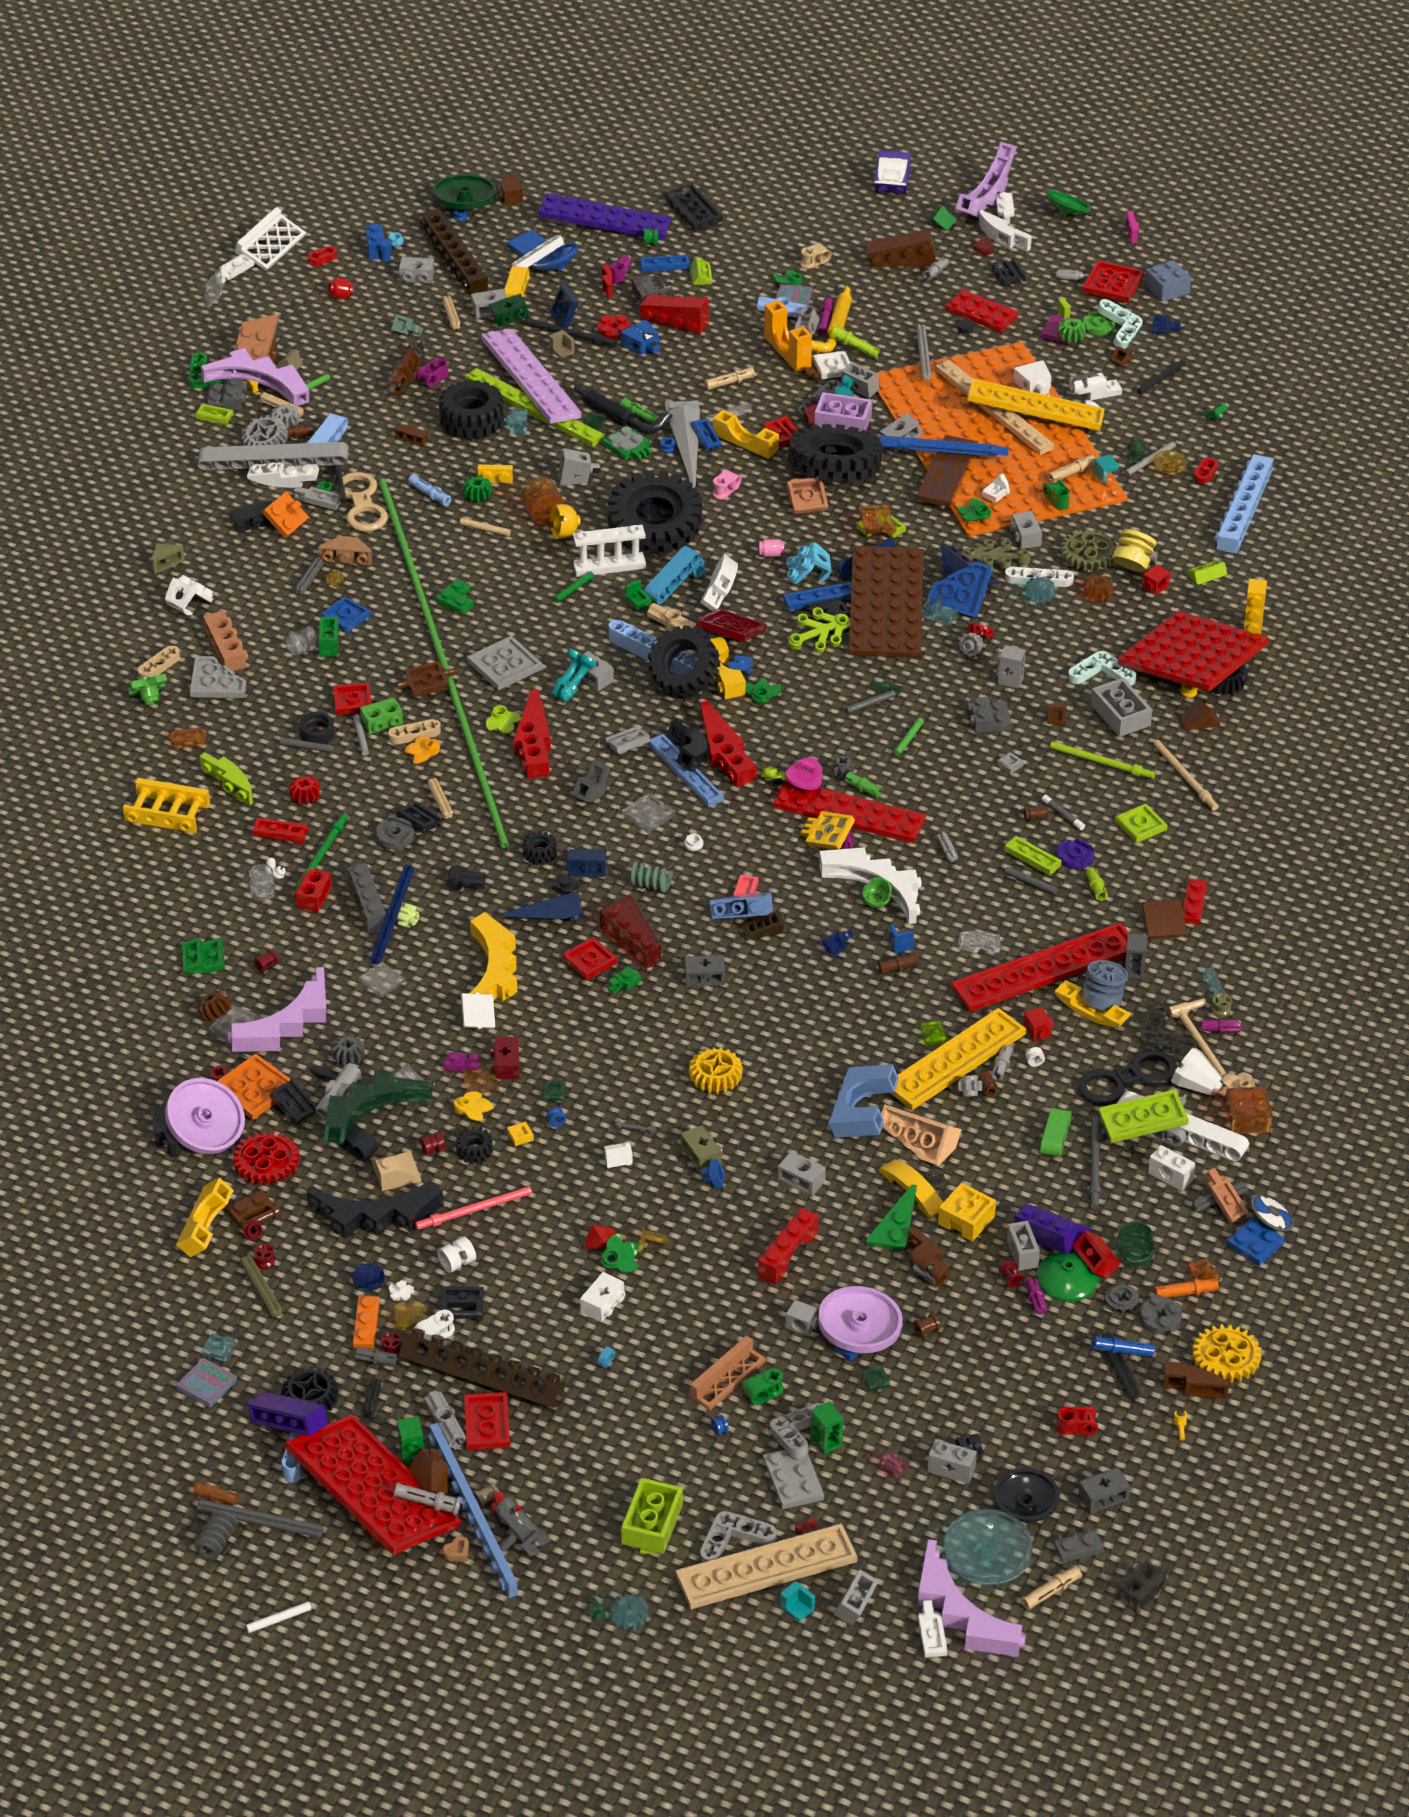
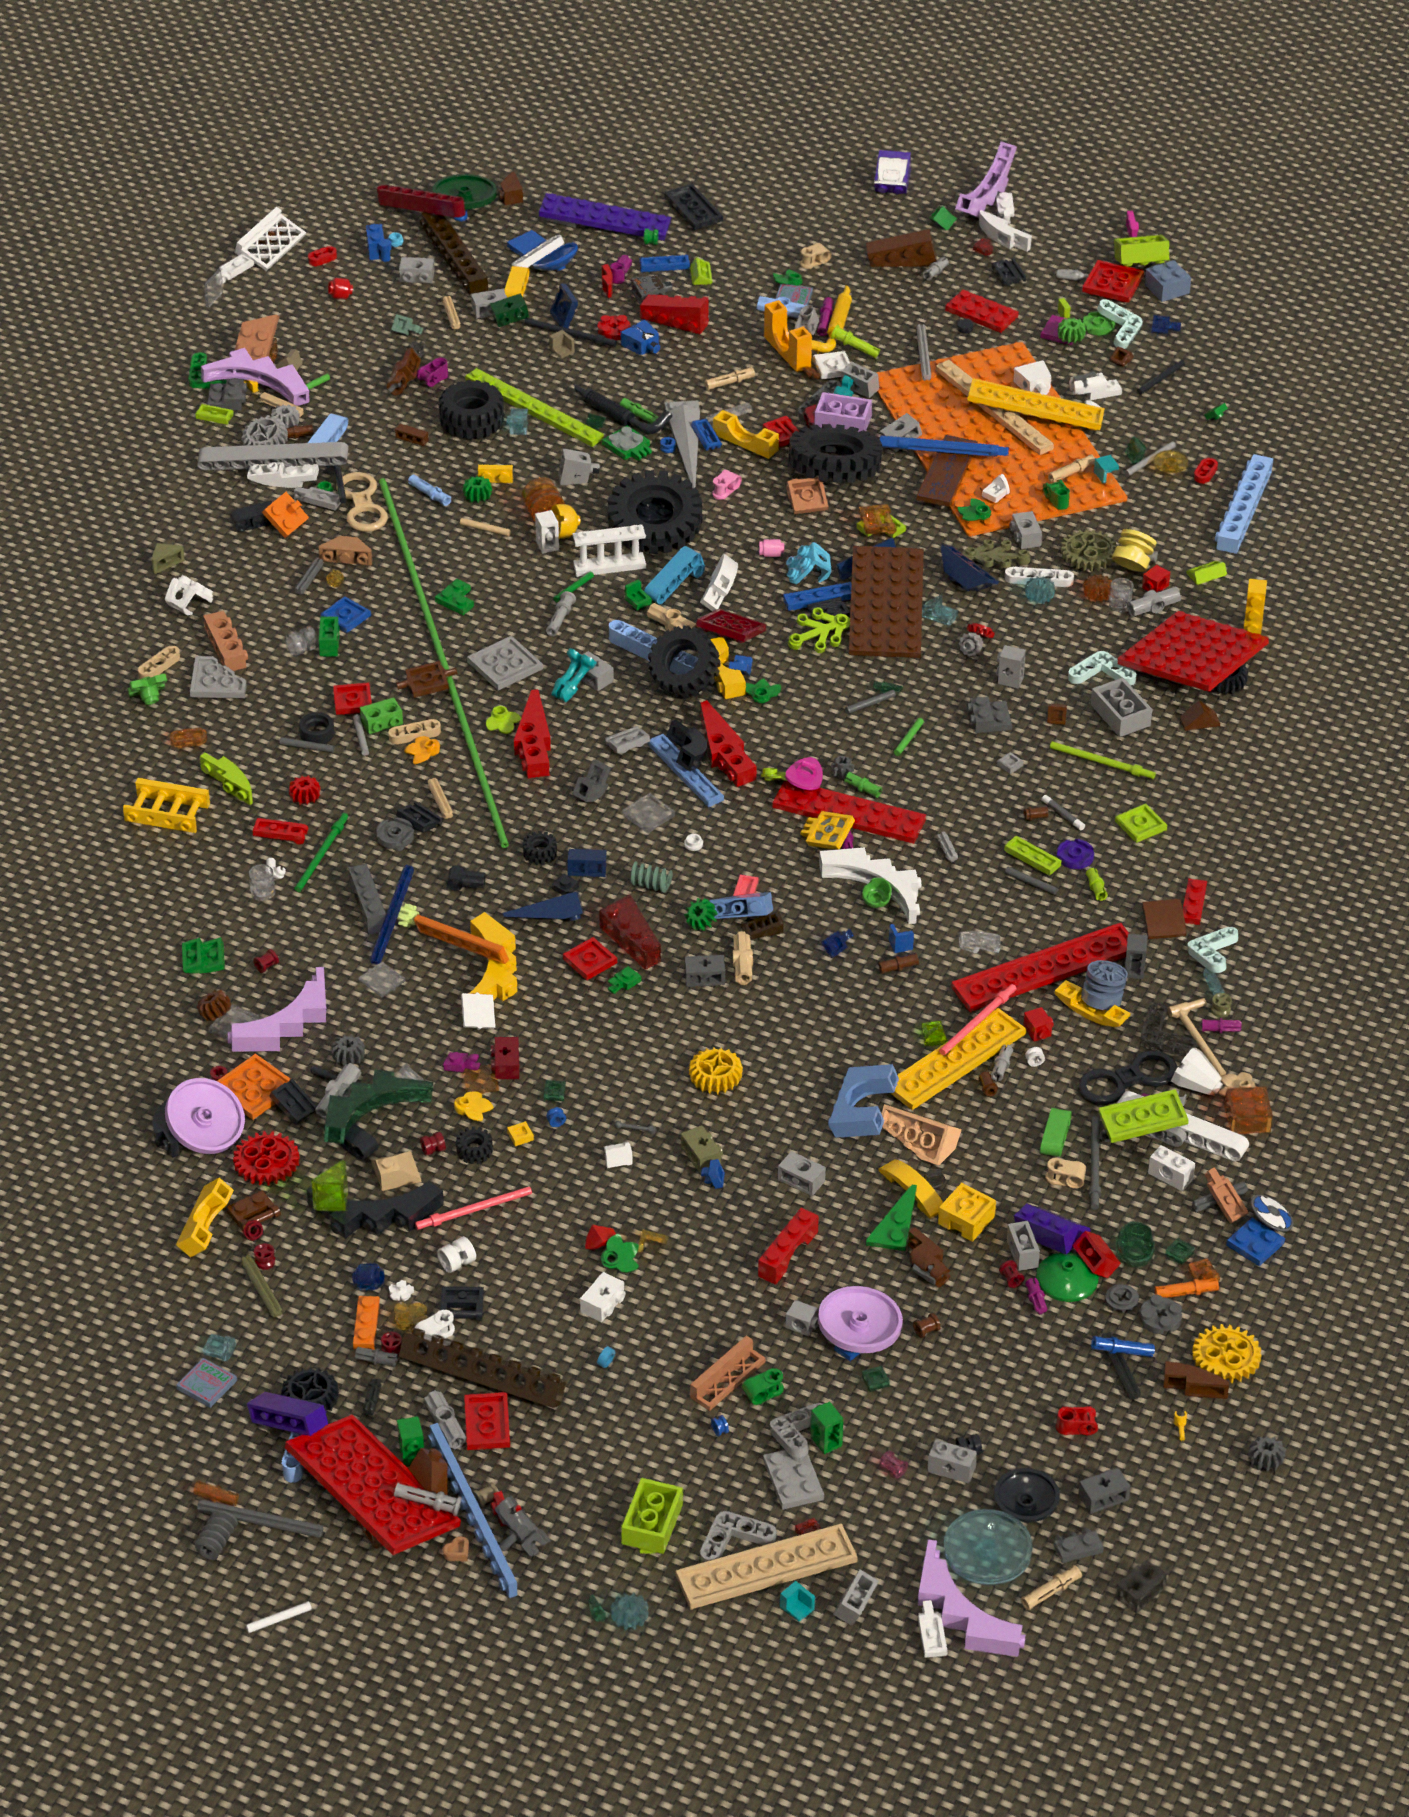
(313, 890): red brick -> none
(331, 1189): none -> clear neon green slope
(420, 201): none -> dark red beam
(461, 939): none -> orange tile
(531, 376): lavender plate -> none
(547, 531): none -> white brick
(563, 608): none -> light grey pin
(701, 914): none -> green gear
(742, 958): none -> tan piece
(964, 588): blue plate -> none
(969, 1086): light grey gear -> none
(1000, 999): none -> coral bar
(1067, 204): green dish -> none
(1067, 1173): none -> tan piece
(1120, 594): none -> clear wheel
(1141, 250): none -> lime brick
(1153, 601): none -> light grey piece
(1180, 1251): none -> clear green plate
(1188, 691): yellow bush -> none
(1204, 795): tan bar -> none
(1205, 947): none -> light aqua beam
(1266, 1453): none -> dark grey gear

